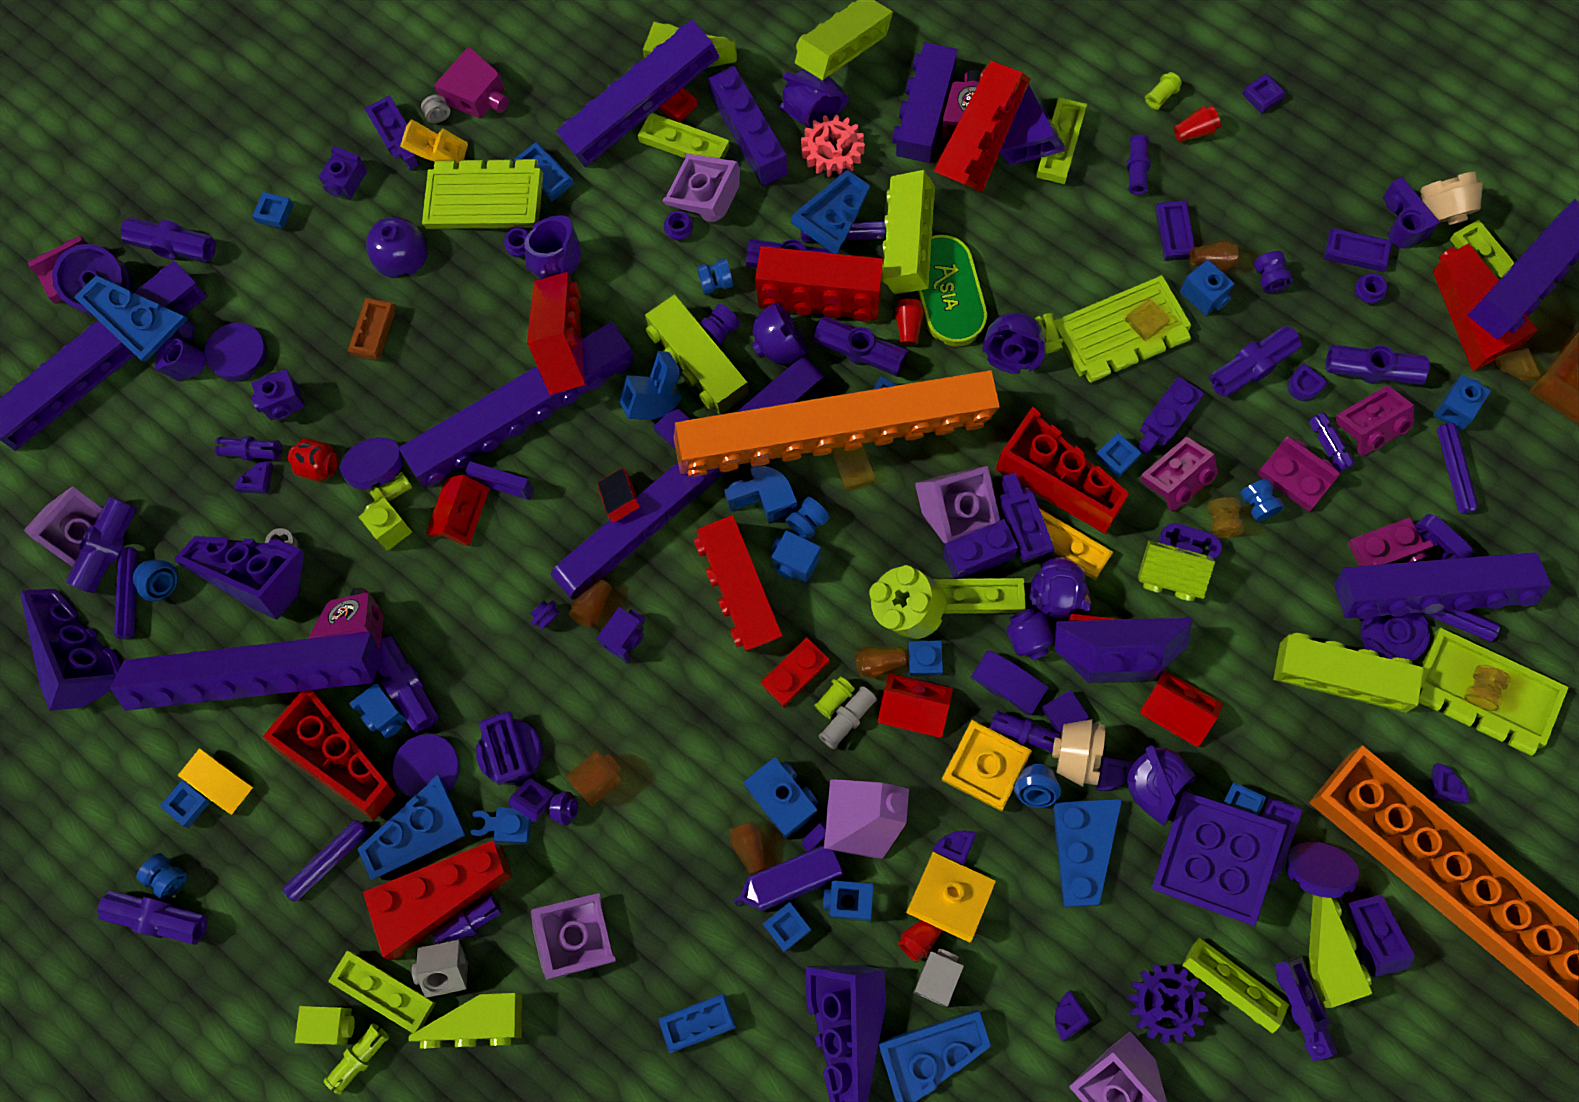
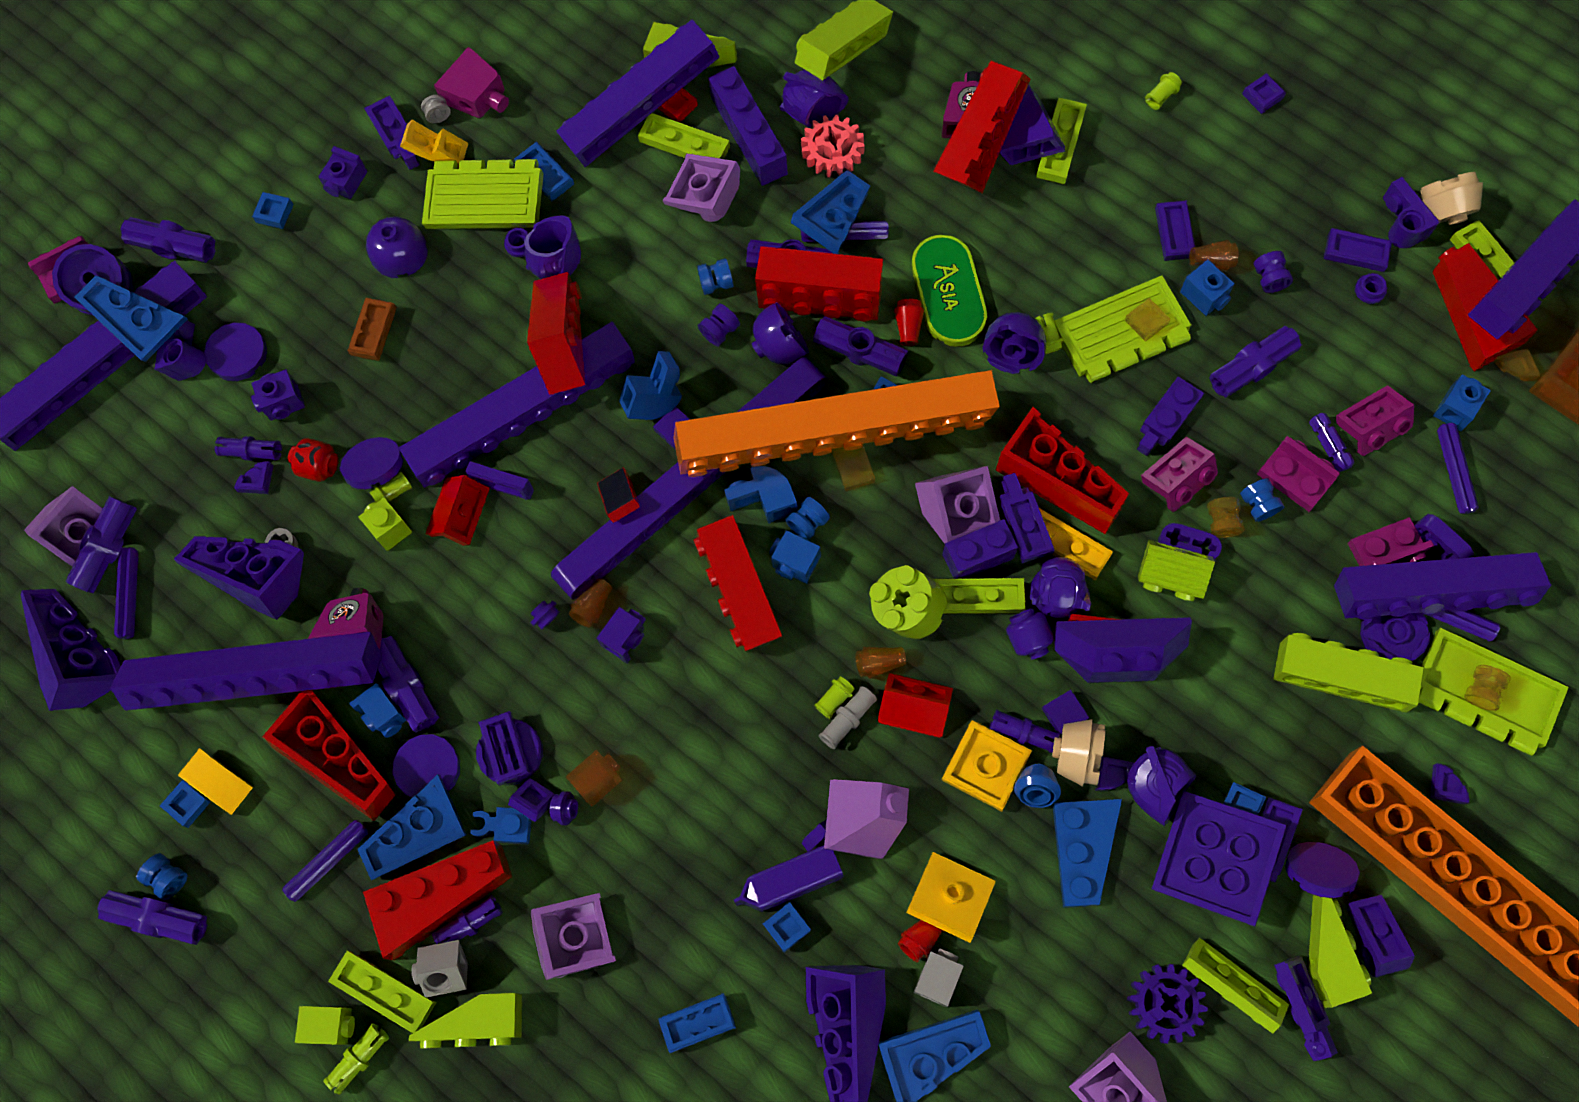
(155, 579): blue cone -> none
(678, 218): dark purple plate -> none
(697, 355): lime brick -> none
(748, 845): clear orange cone -> none
(781, 797): blue brick -> none
(795, 672): red plate -> none
(860, 892): blue brick -> none
(908, 232): lime brick -> none
(925, 658): blue plate -> none
(926, 102): dark purple brick -> none
(955, 846): dark purple tile -> none
(1009, 681): dark purple slope -> none
(1069, 1016): dark purple tile -> none
(1117, 455): blue plate -> none
(1138, 164): dark purple pin -> none
(1181, 708): red panel -> none
(1198, 124): red cone -> none
(1305, 383): dark purple tile -> none
(1394, 365): dark purple piece -> none

